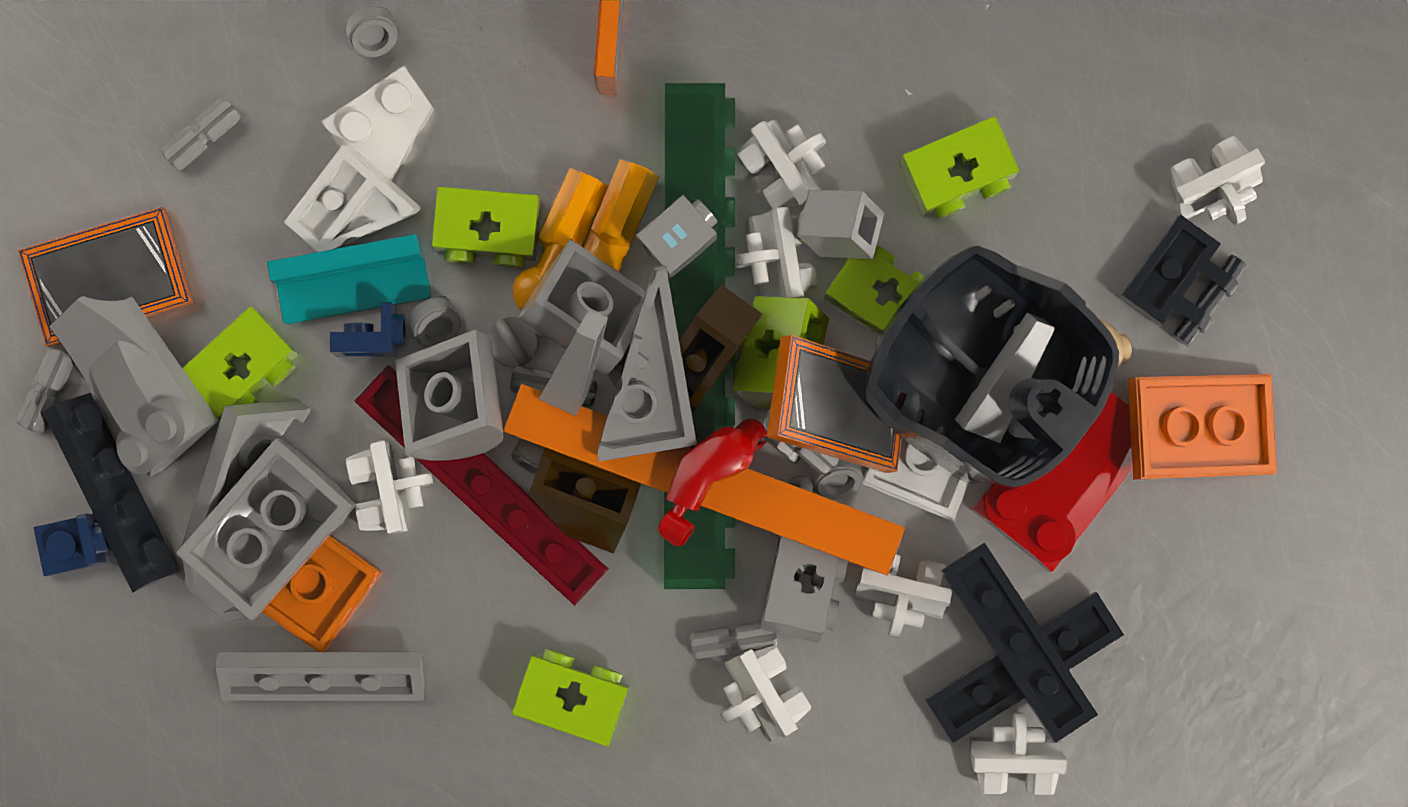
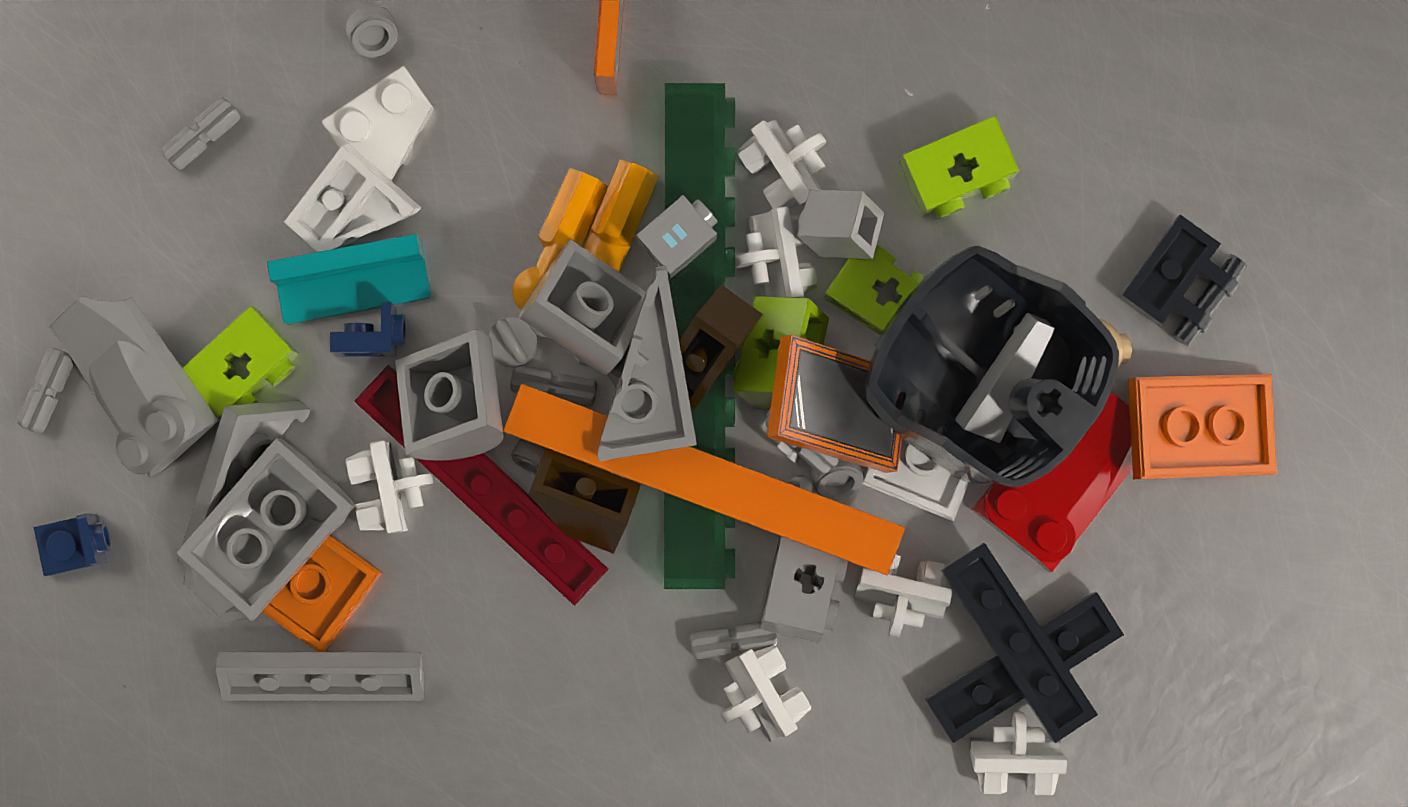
(108, 264): tile -> none
(111, 492): black plate -> none
(434, 321): light grey tile -> none
(462, 209): lime brick -> none
(542, 704): lime brick -> none
(575, 370): light grey piece -> none
(711, 460): red arm -> none
(1221, 189): white hips -> none

